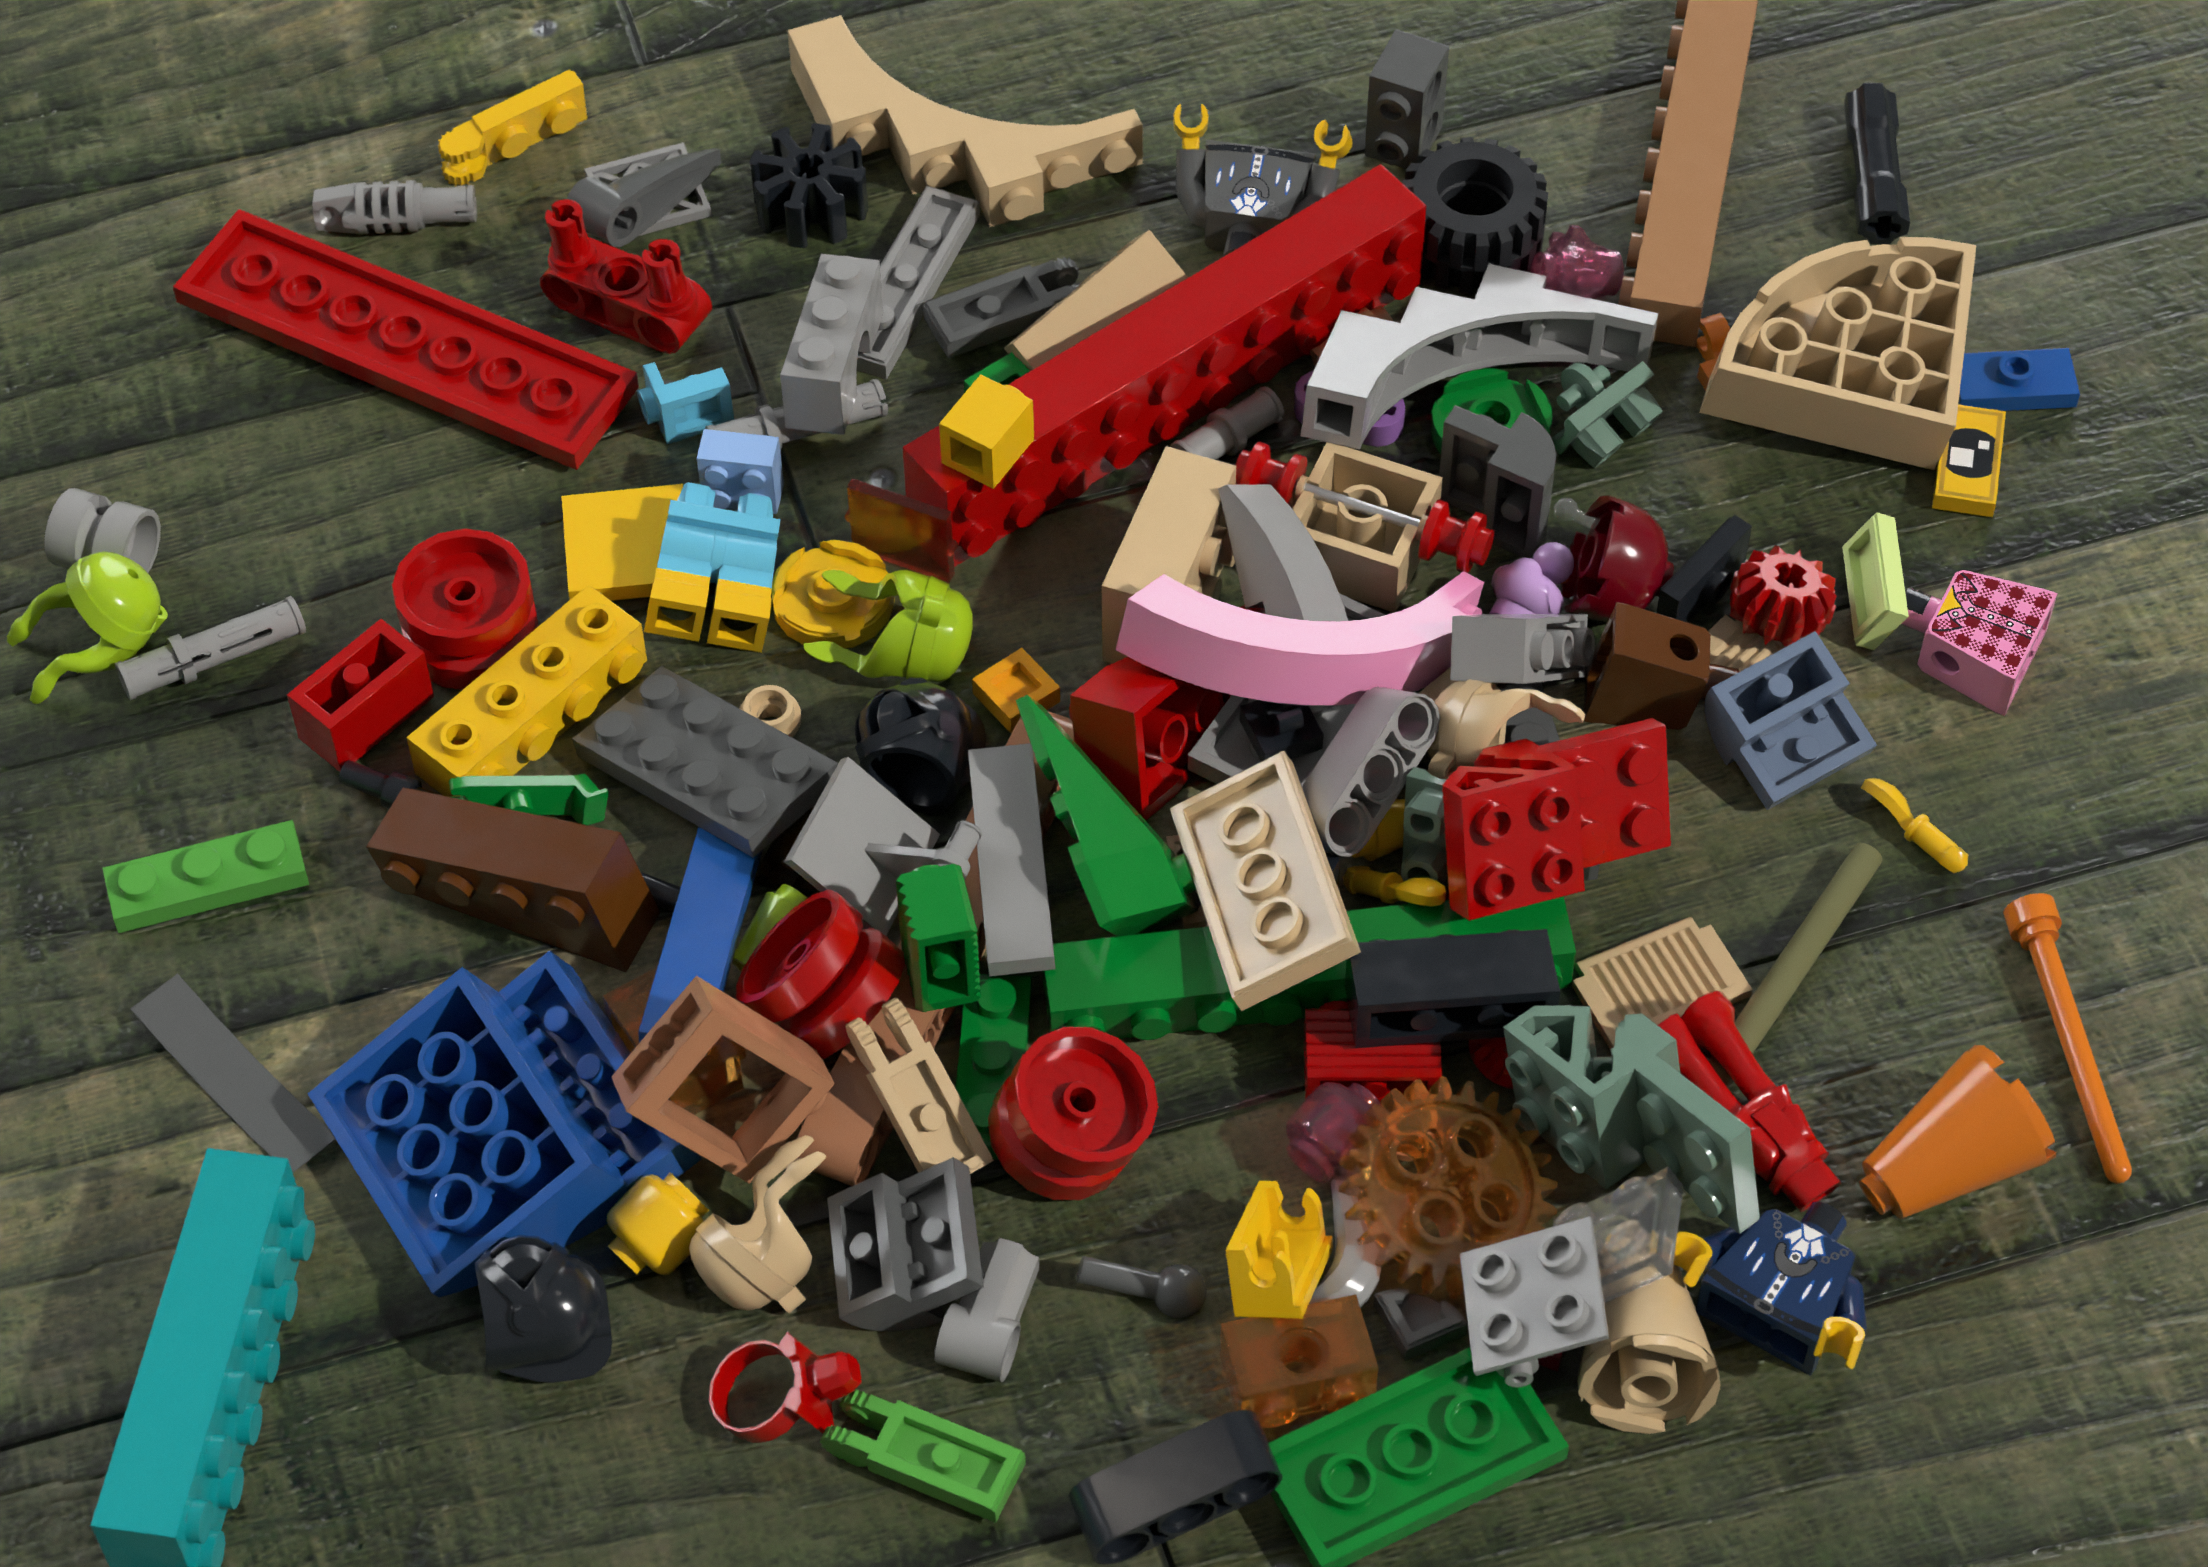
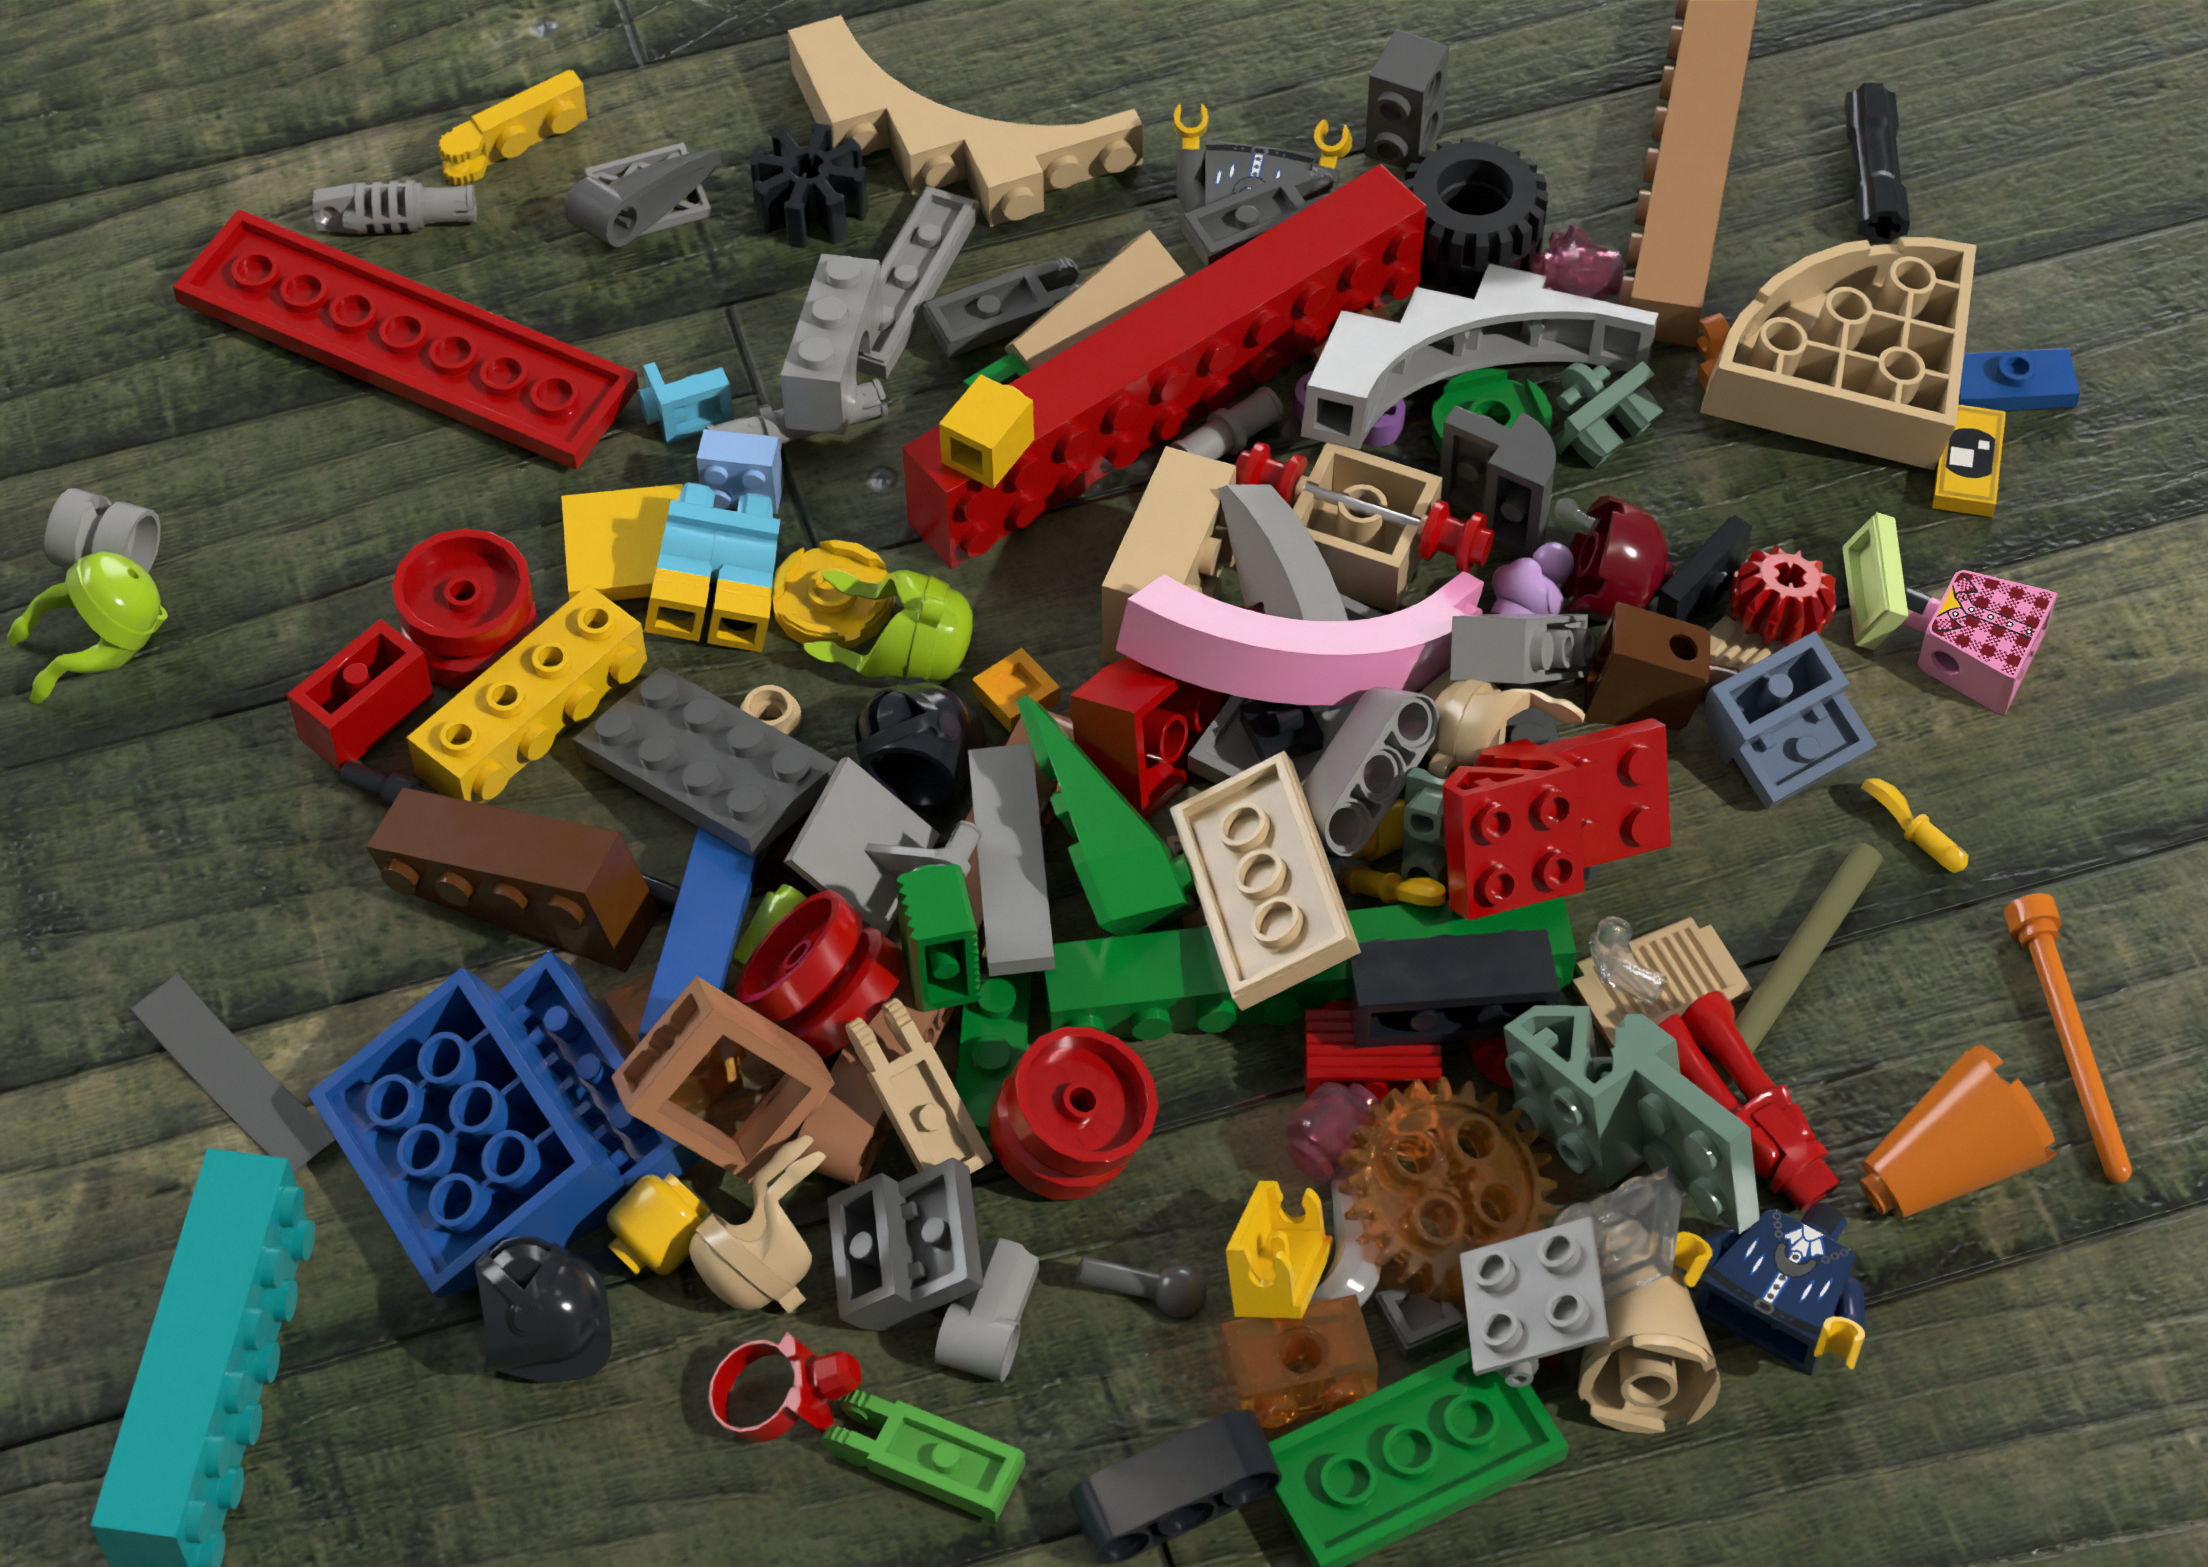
(205, 876): bright green plate -> none
(209, 648): light grey pin -> none
(536, 794): green piece -> none
(620, 290): red piece -> none
(902, 529): clear red piece -> none
(1246, 215): none -> dark grey hinge
(1616, 963): none -> clear arm

